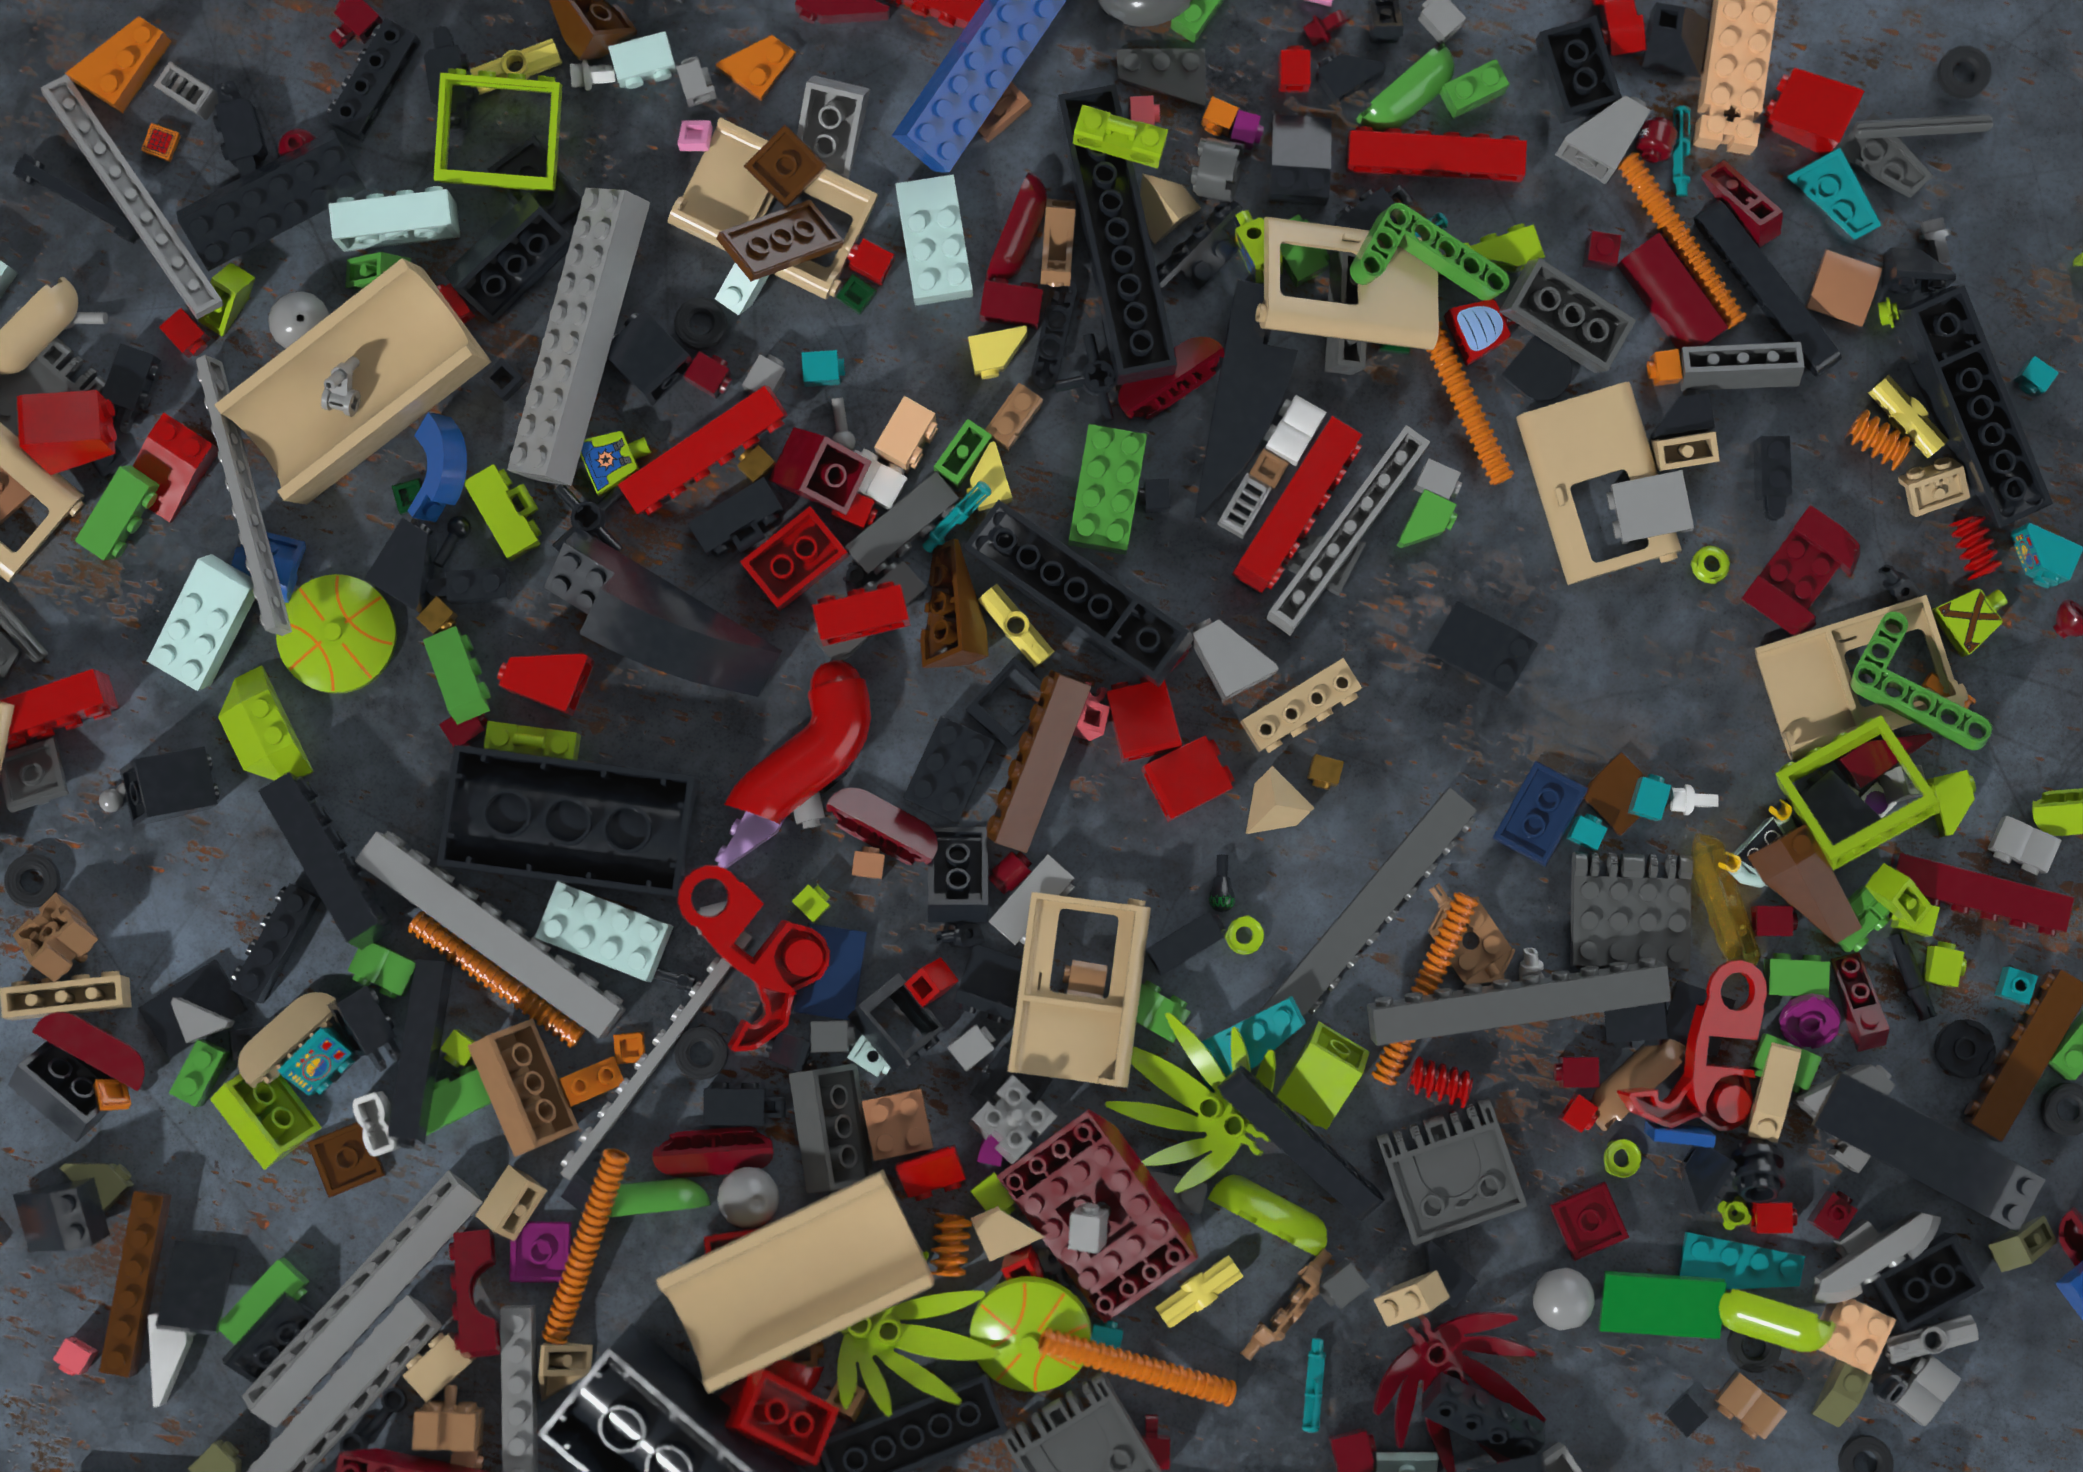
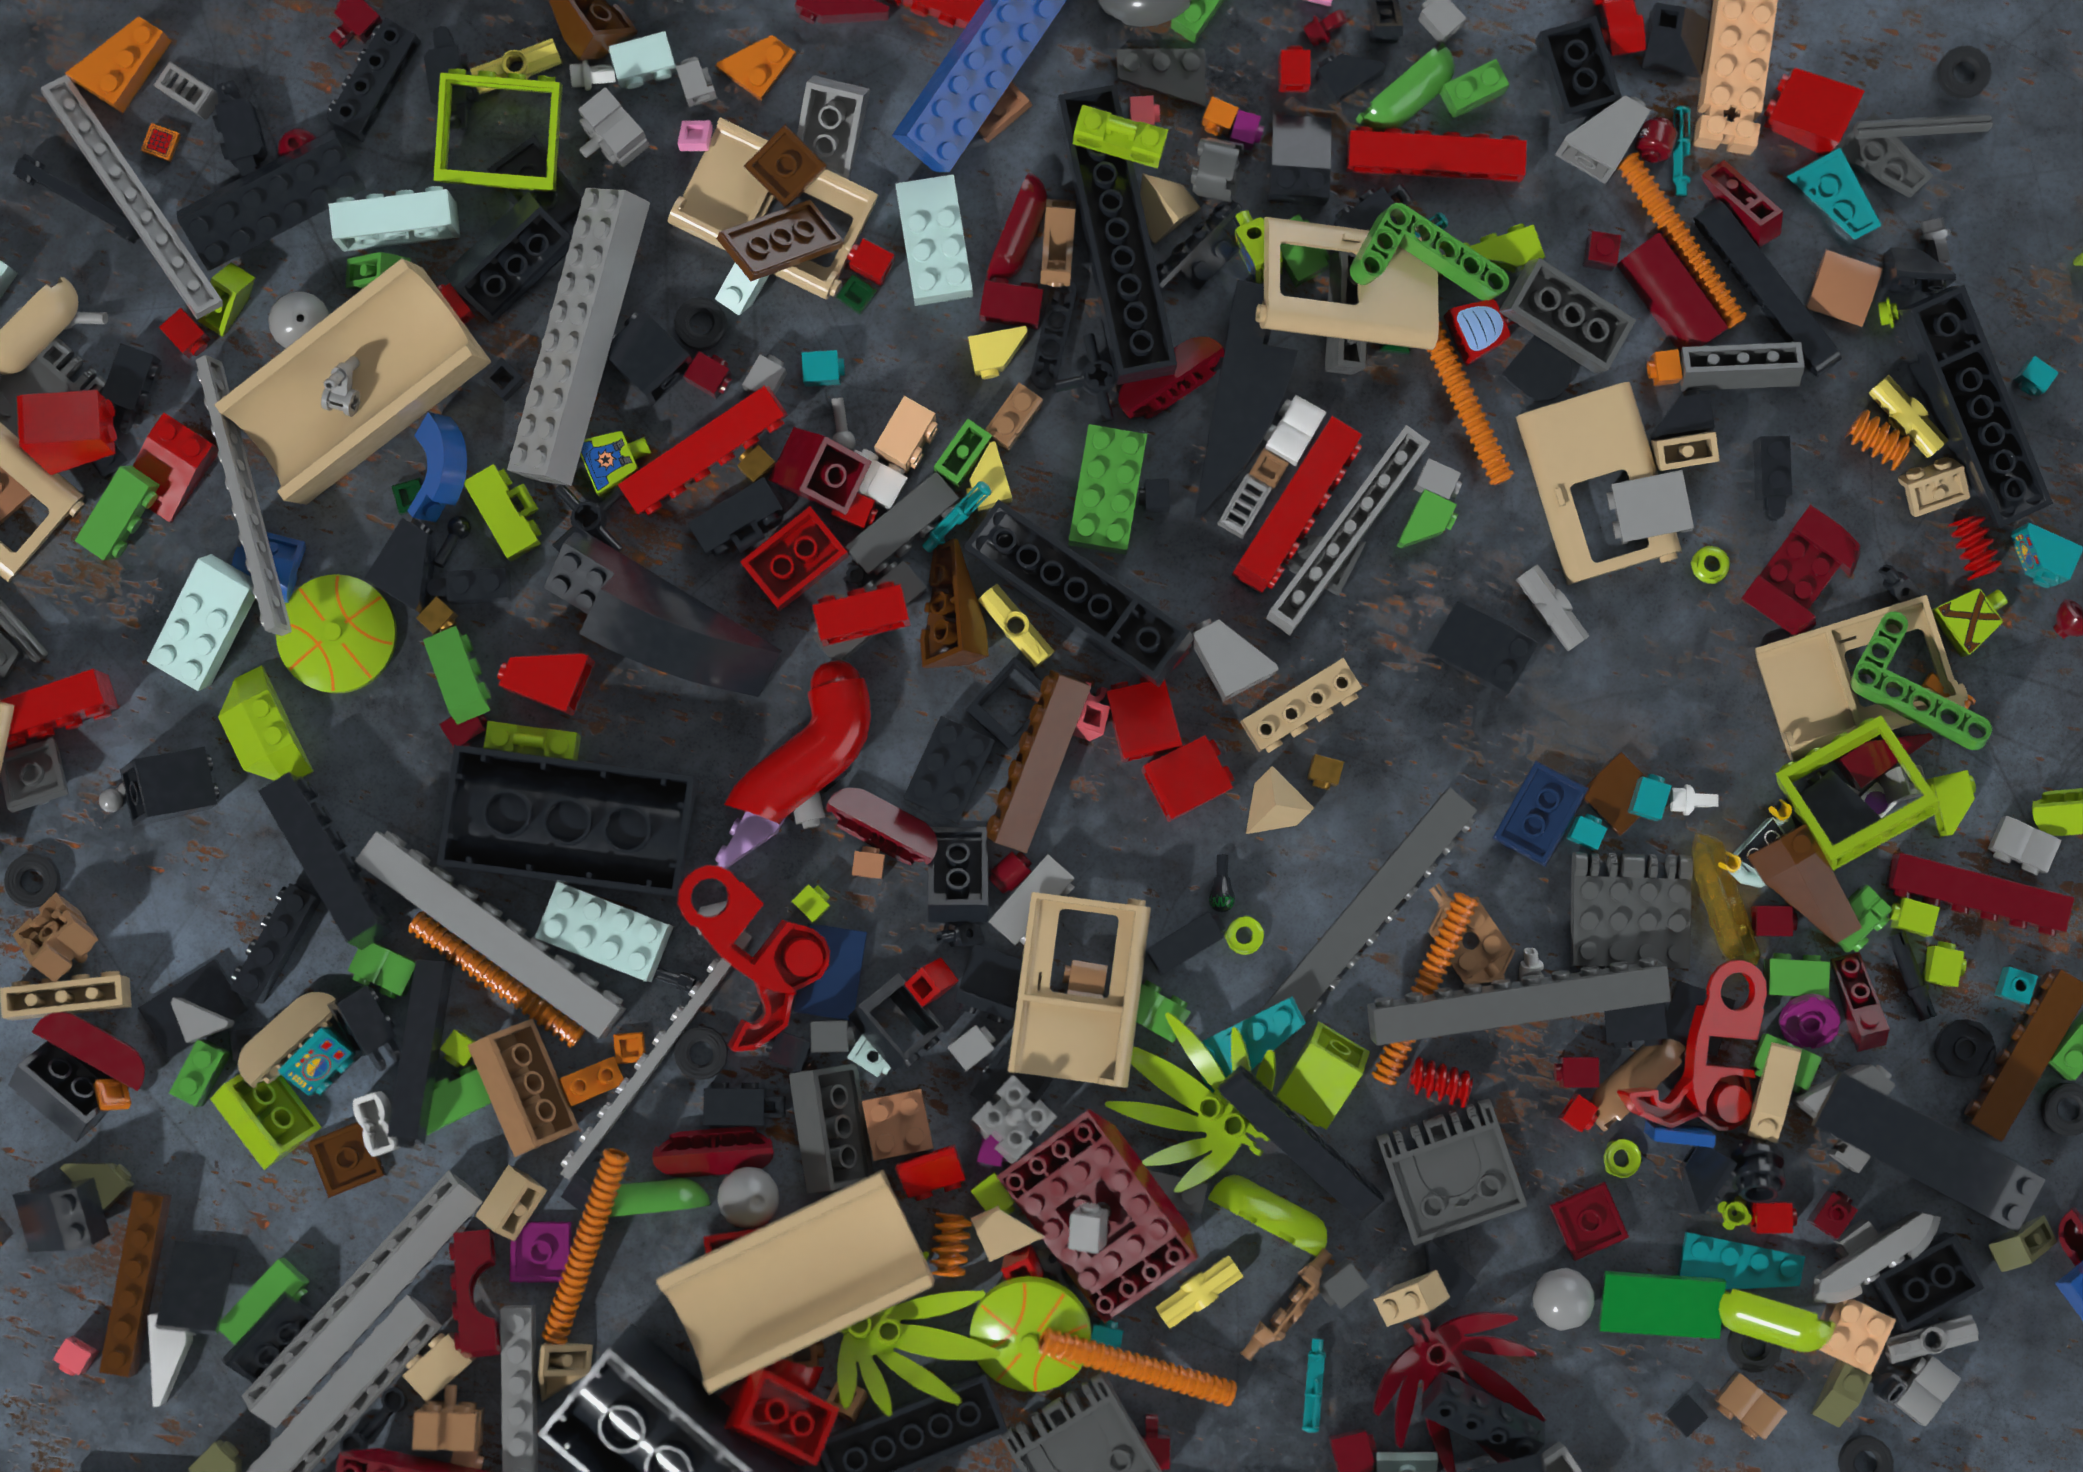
(611, 129): none -> light grey brick
(1552, 607): none -> light grey piece
(1898, 895): lime slope -> none

